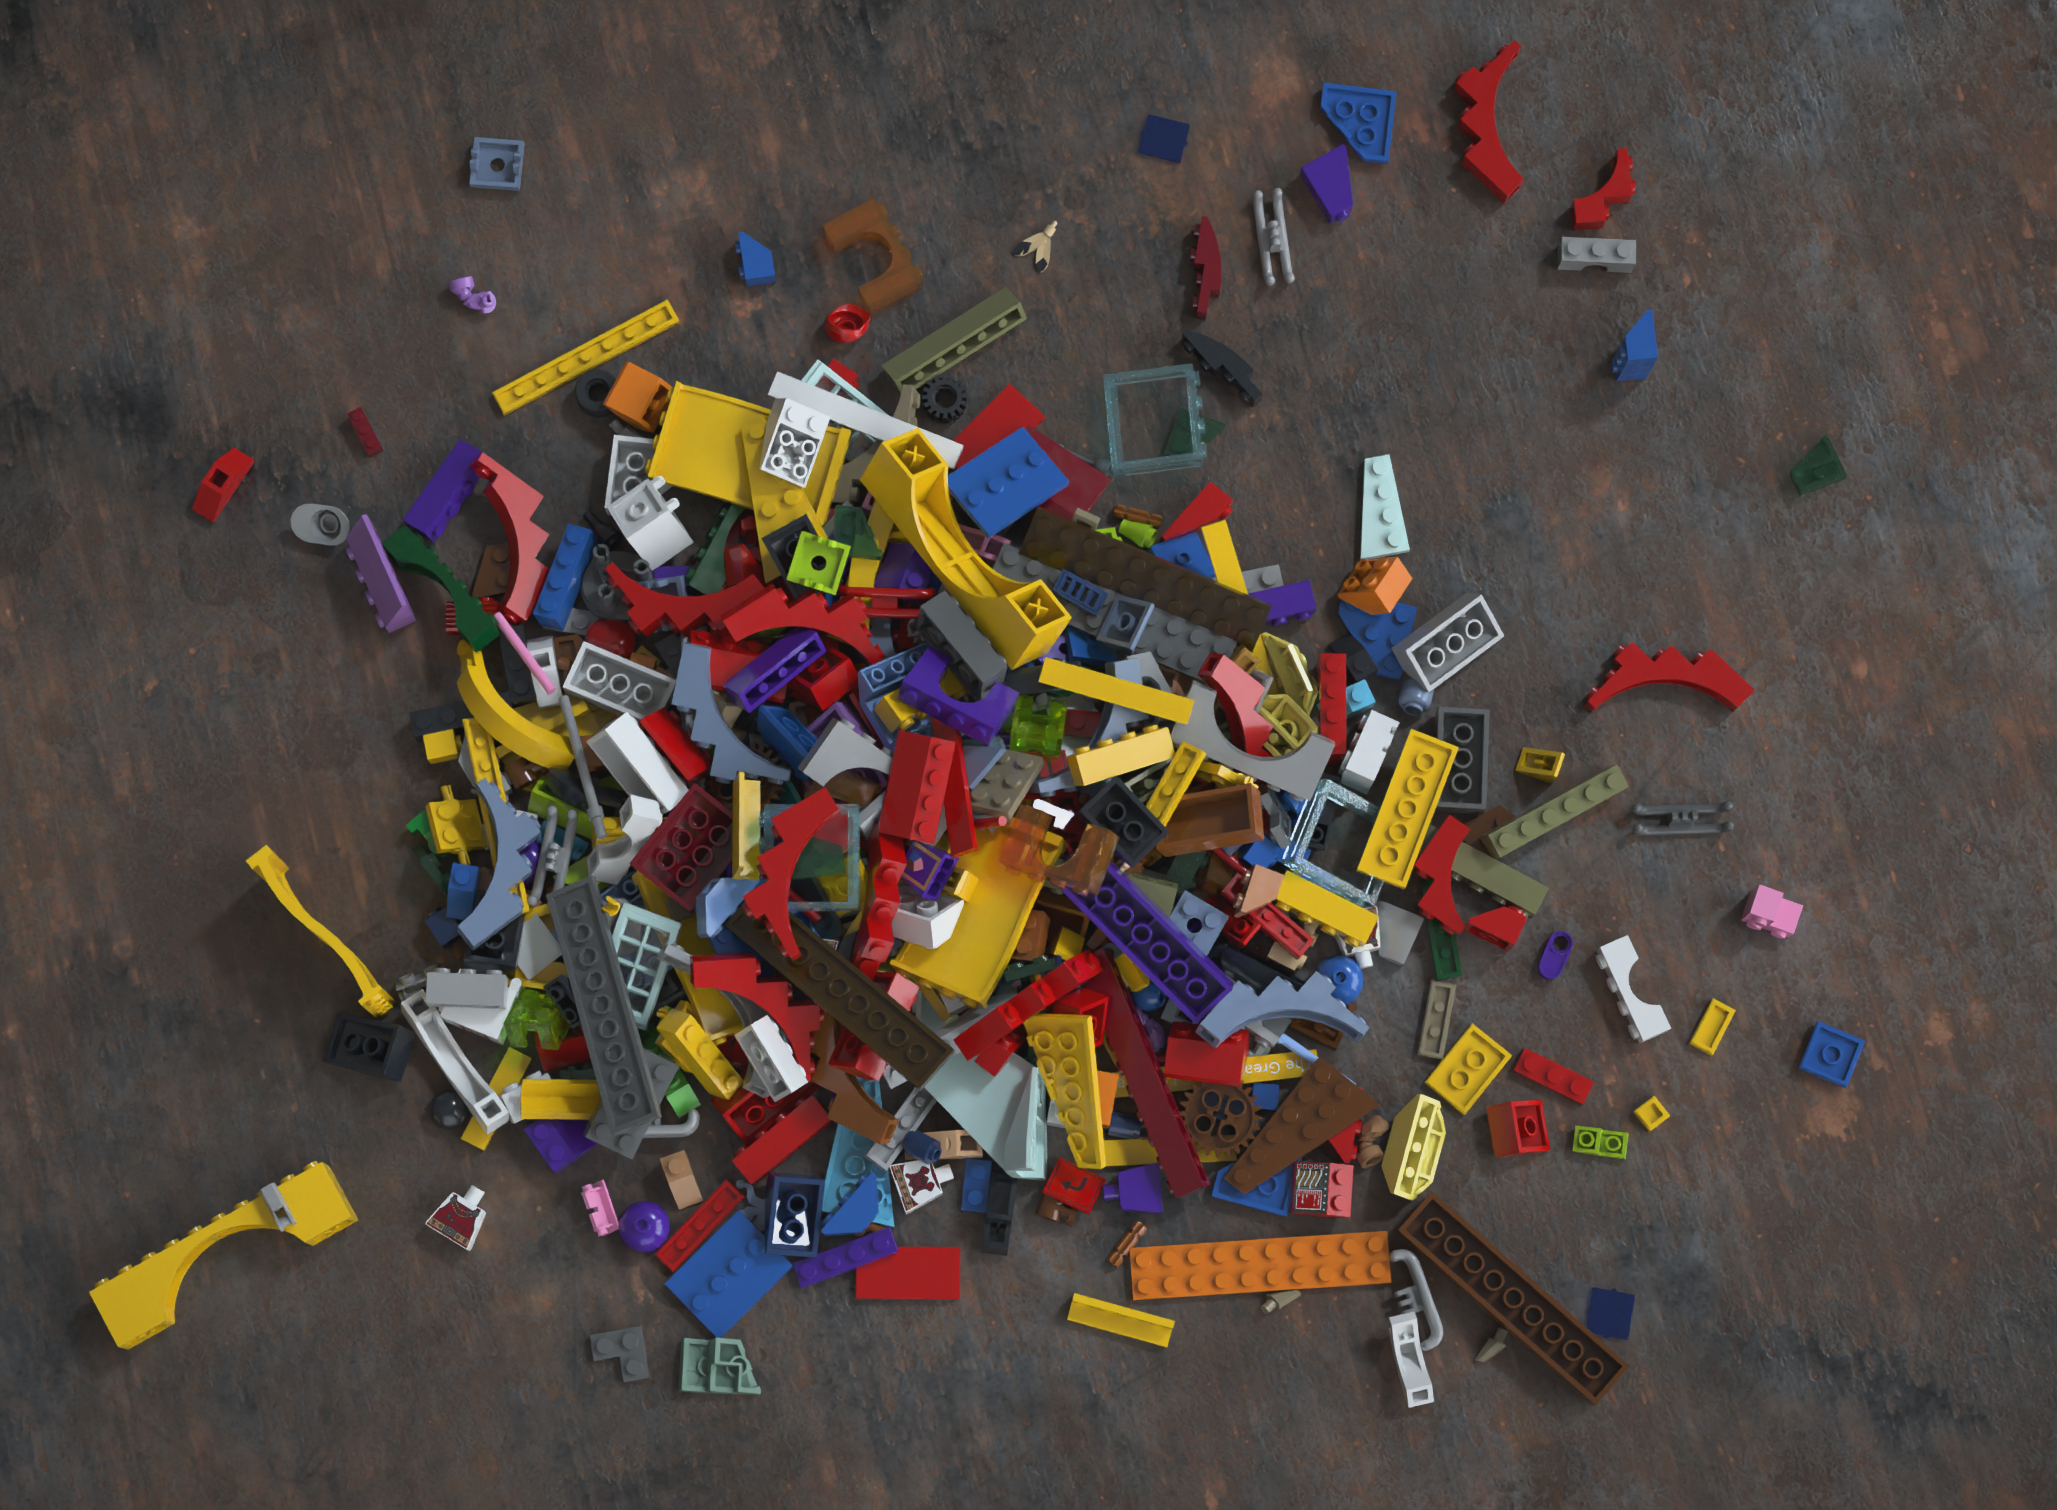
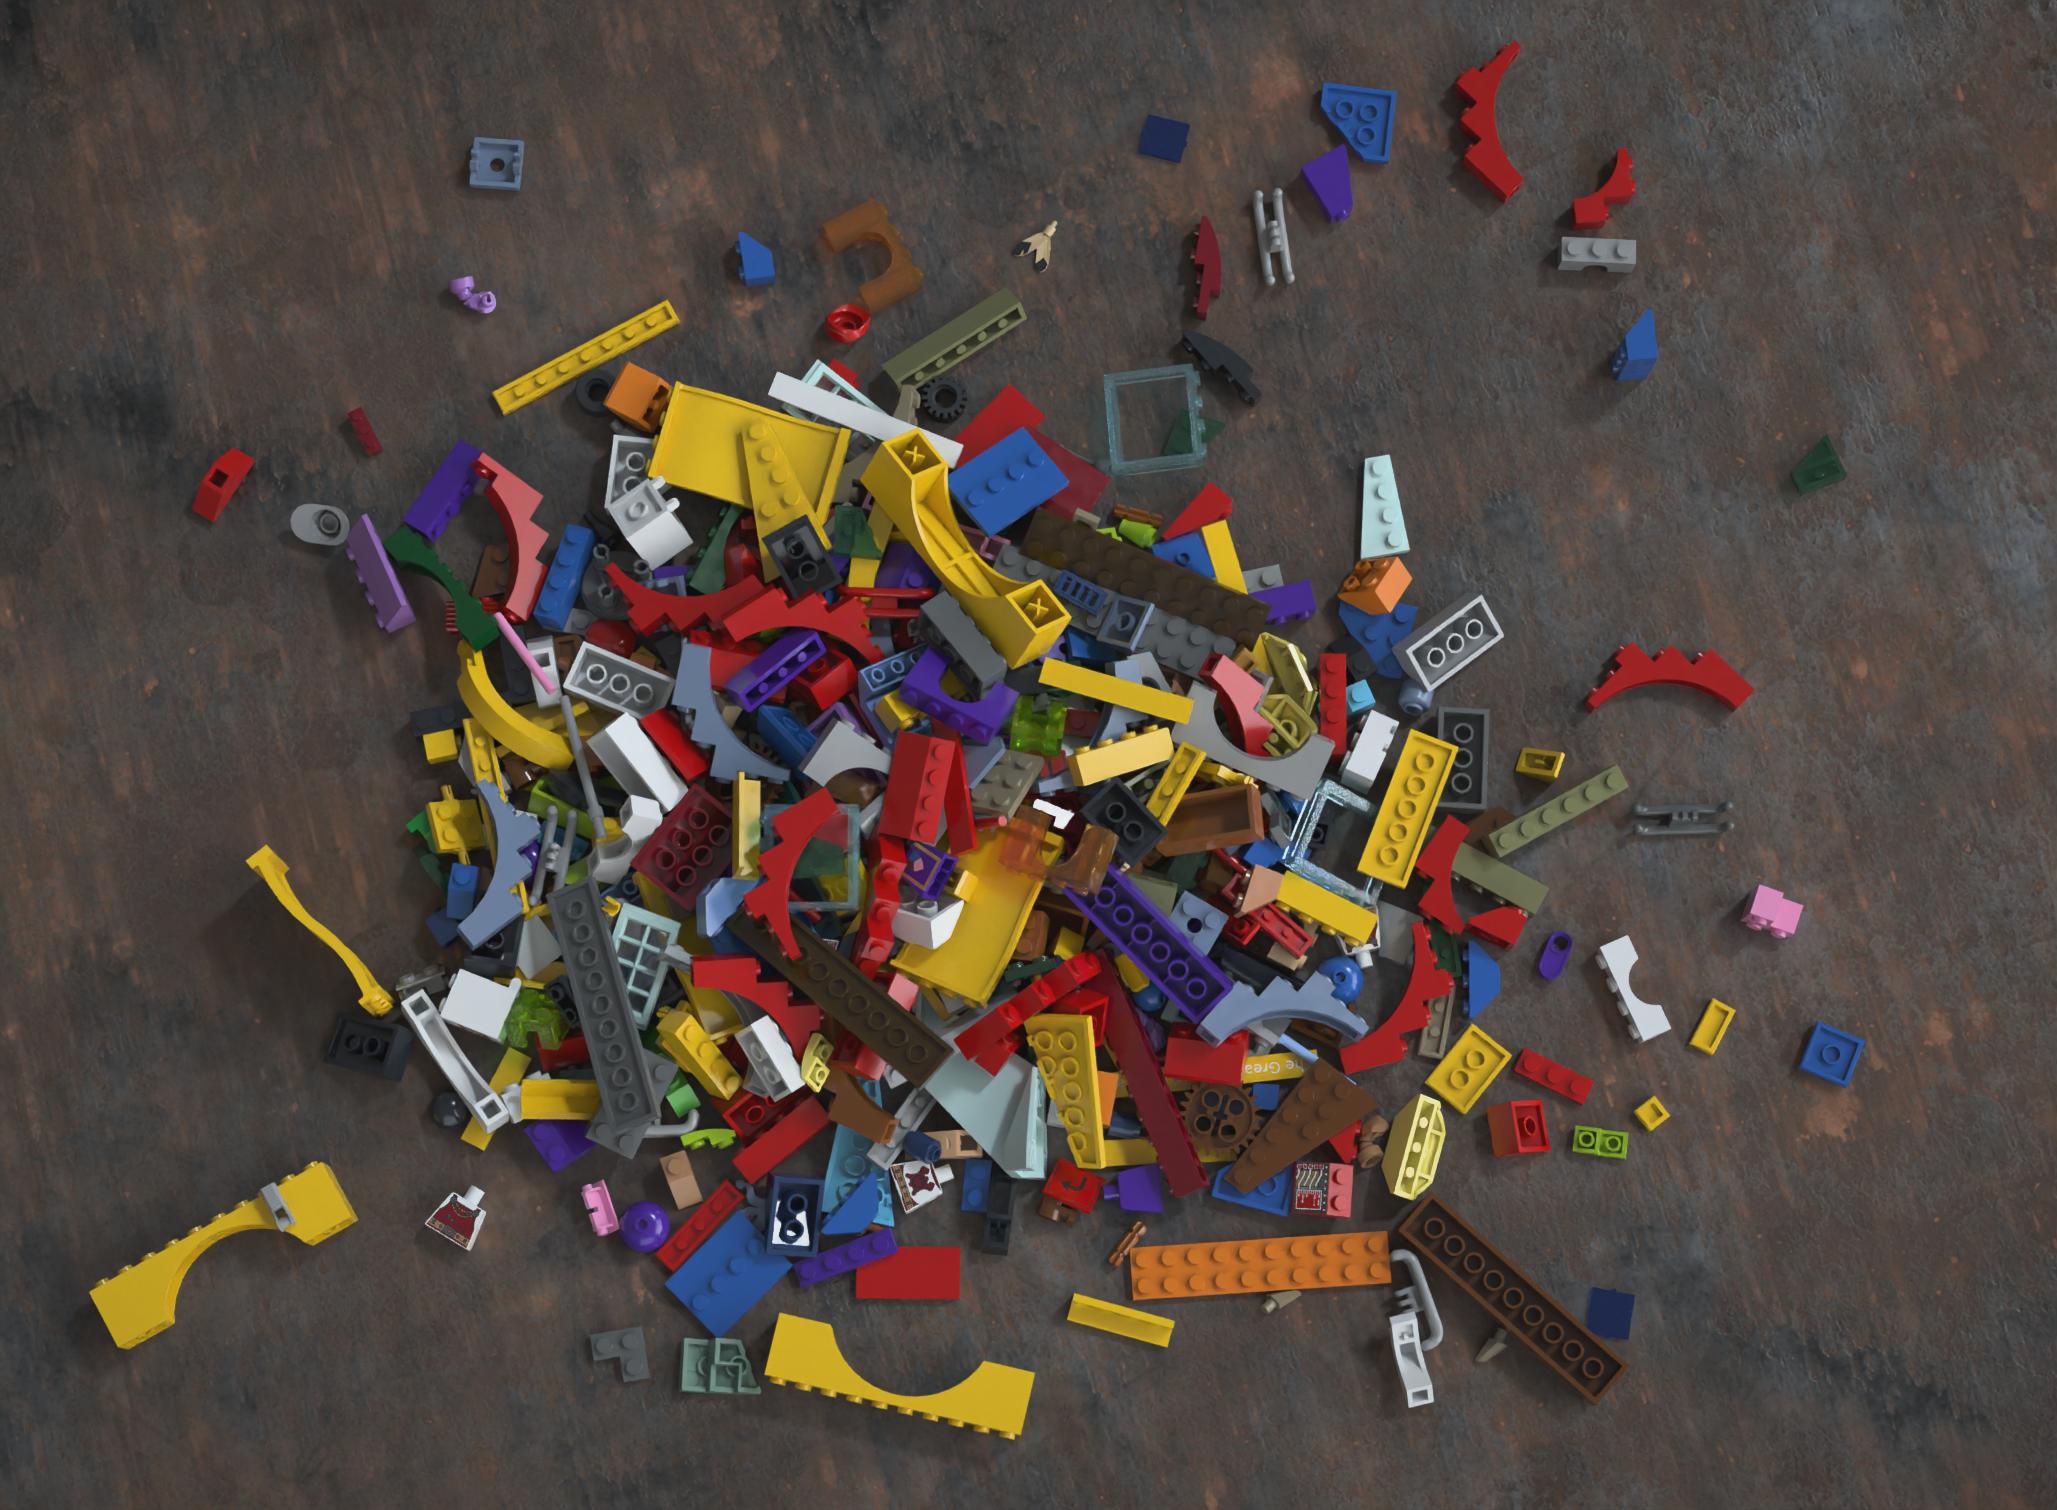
(466, 989): light grey brick -> none
(718, 1137): none -> lime slope
(792, 440): white slope -> none
(802, 570): lime piece -> none
(809, 1357): none -> yellow arch
(814, 1060): none -> light yellow slope
(1424, 983): none -> red arch
(1480, 979): none -> blue slope

